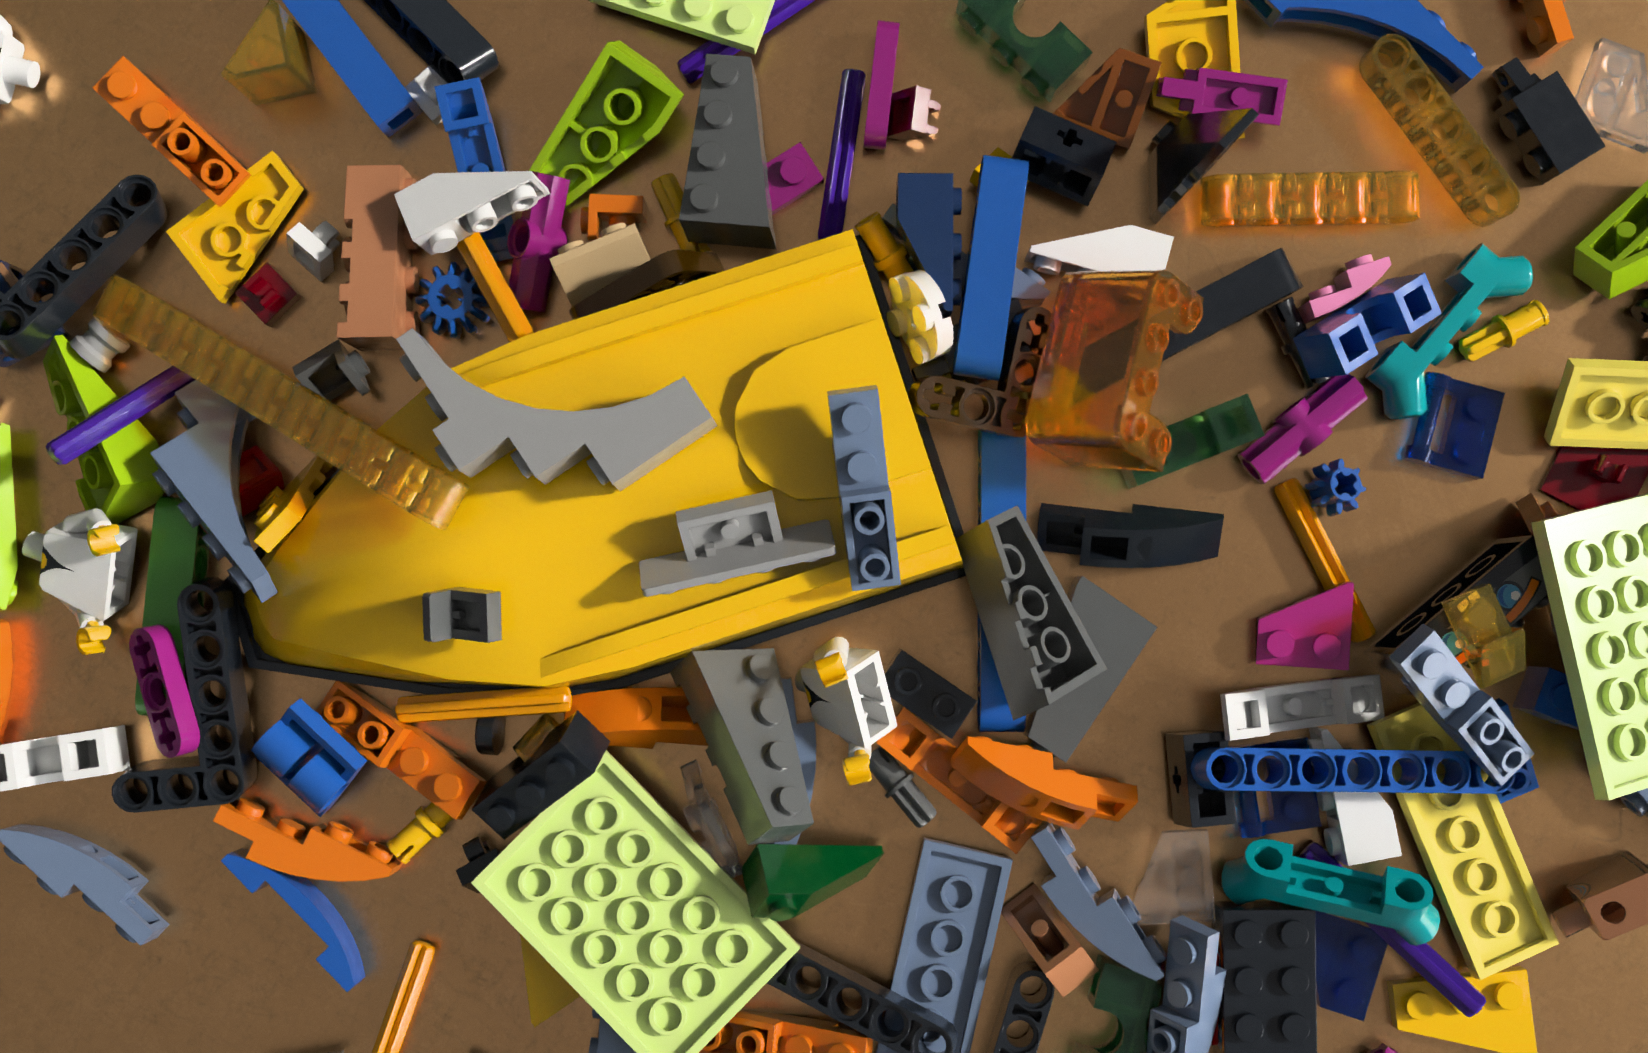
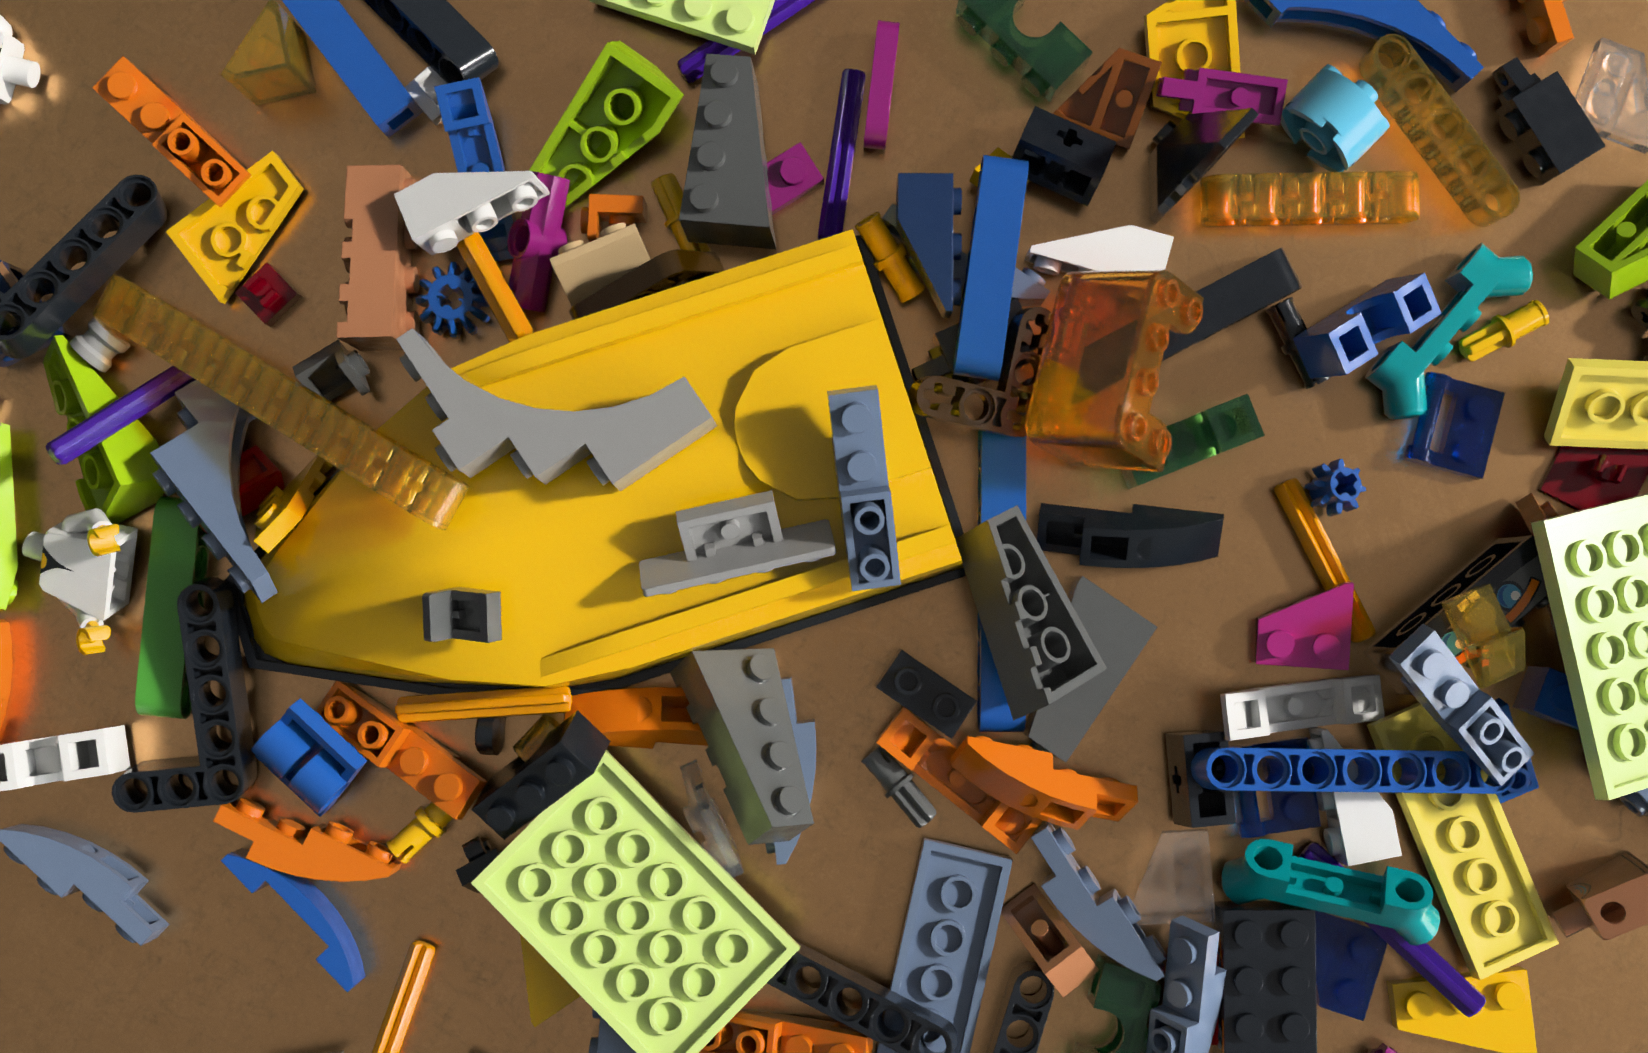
(170, 718): magenta beam -> none
(314, 249): white tile -> none
(793, 878): dark green slope -> none
(850, 699): white torso -> none
(910, 113): dark red tile -> none
(918, 317): plate -> none
(1302, 427): magenta piece -> none
(1334, 119): none -> medium azure brick
(1351, 283): bright pink slope -> none

